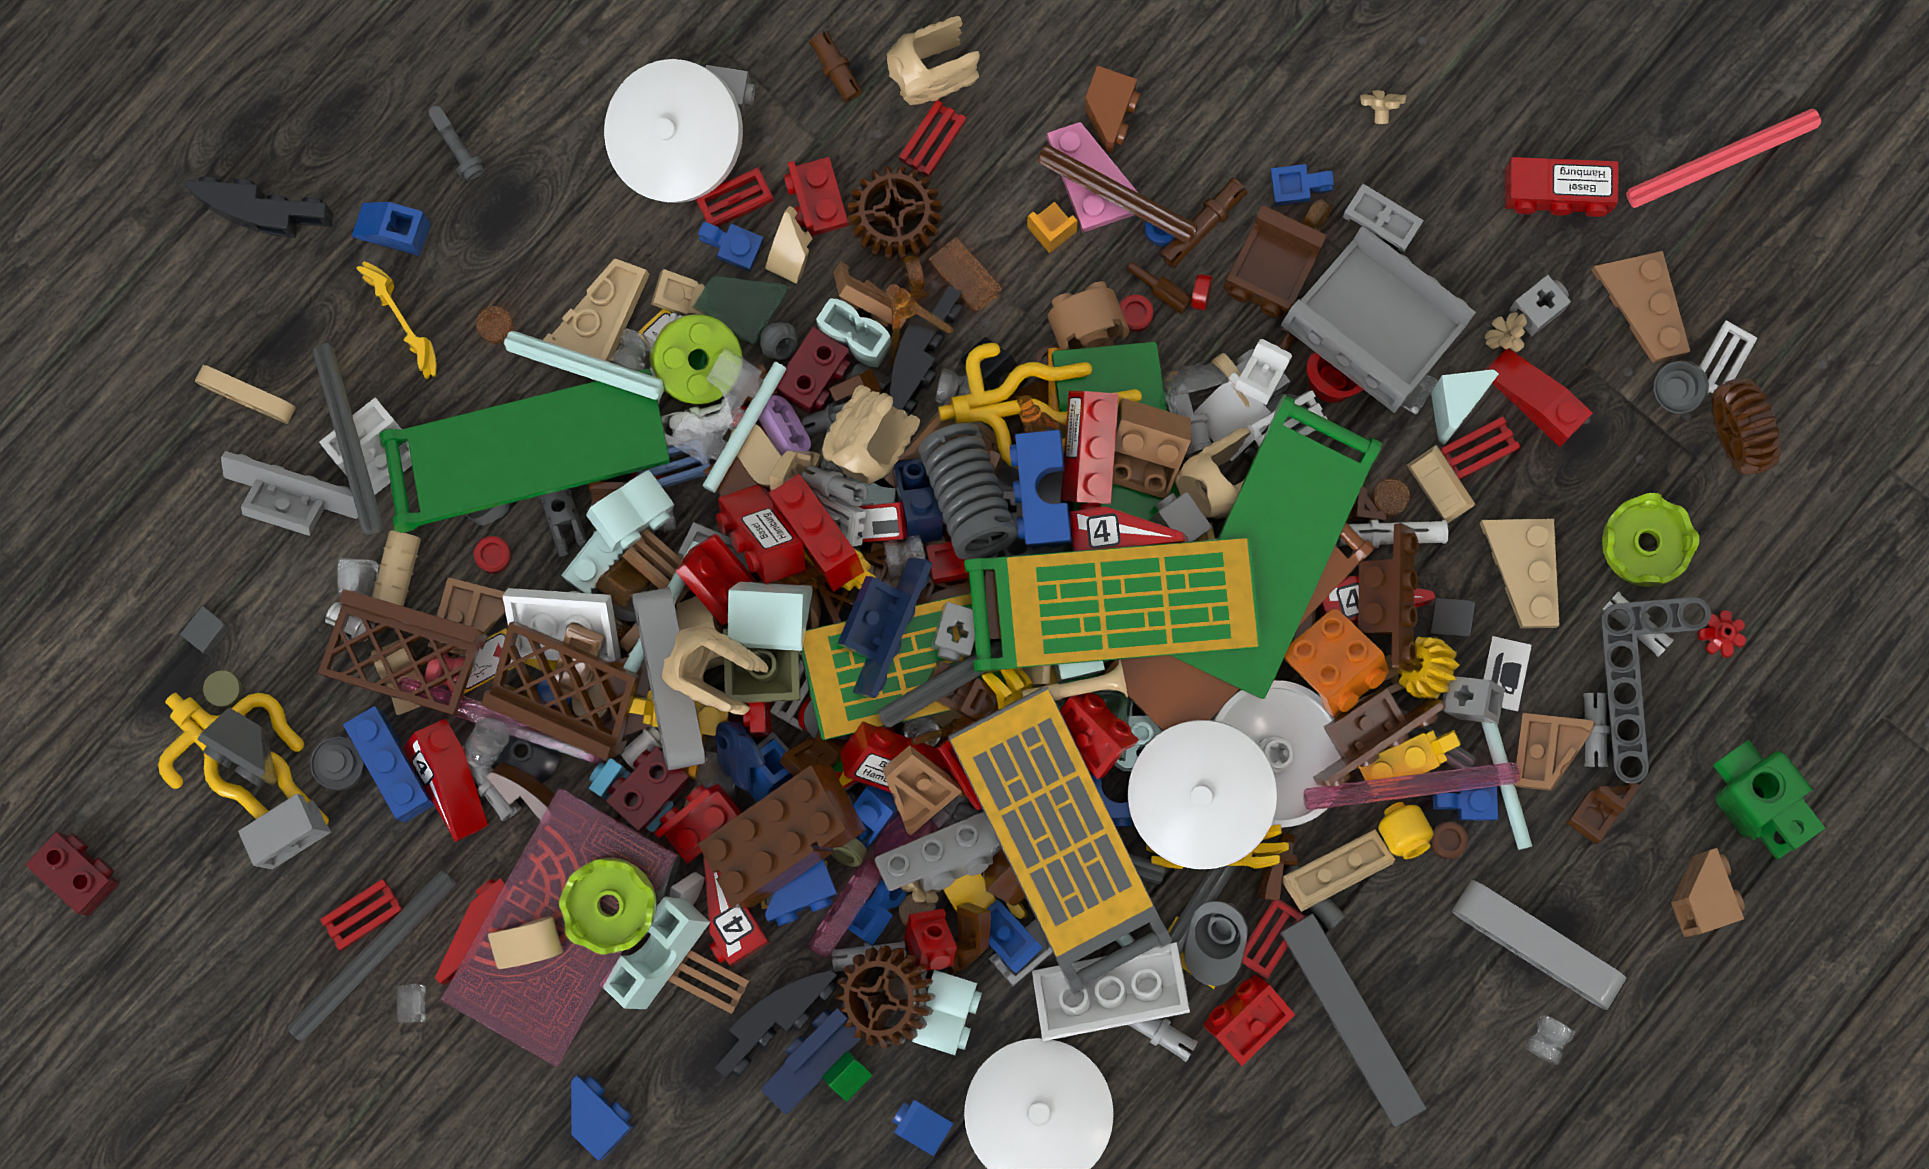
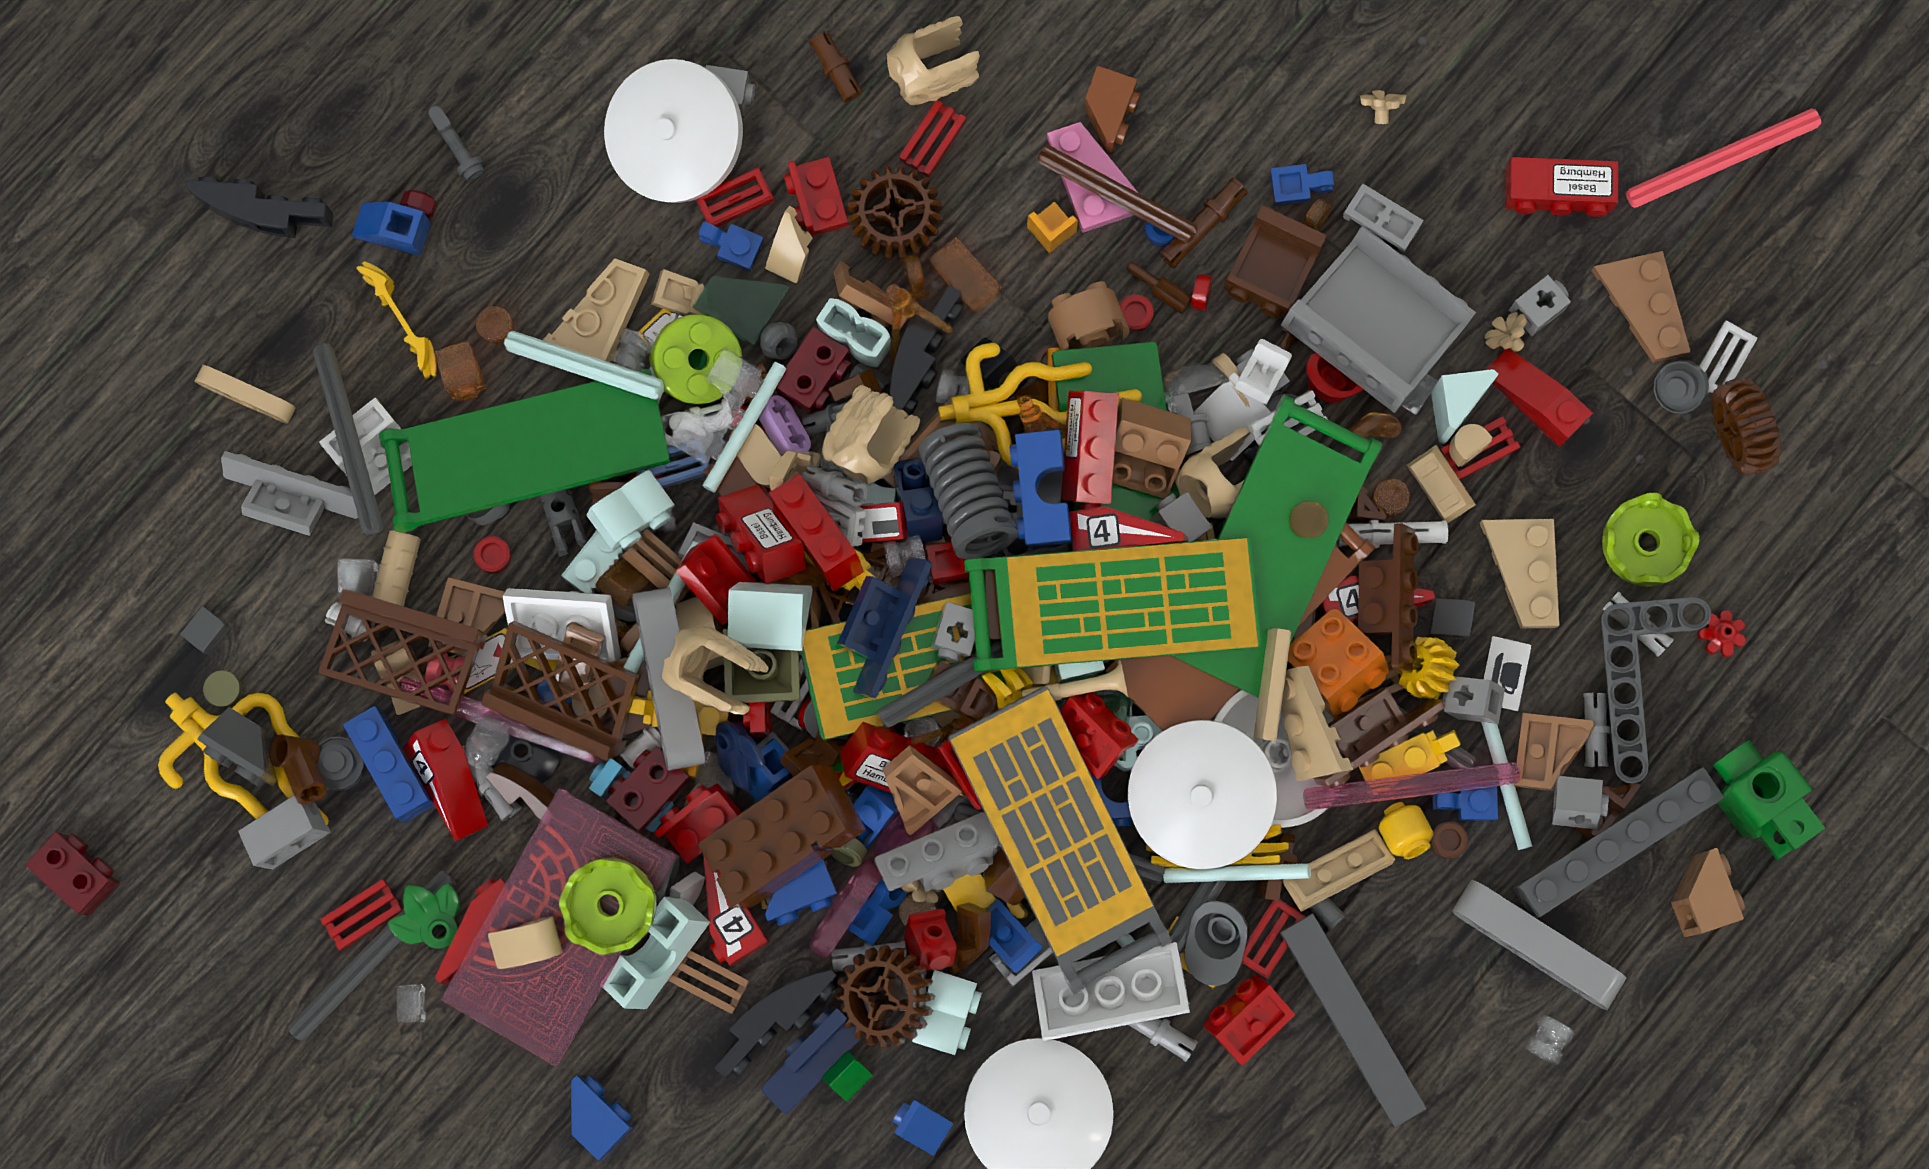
(299, 761): none -> reddish brown piece
(420, 201): none -> dark red tile
(424, 912): none -> green plate
(460, 371): none -> clear orange brick
(1238, 873): none -> light aqua bar
(1272, 684): none -> tan tile
(1308, 519): none -> clear orange tile
(1308, 734): none -> tan wing
(1377, 425): none -> clear orange arm
(1468, 443): none -> tan brick
(1579, 802): none -> light grey brick
(1618, 843): none -> dark grey arch

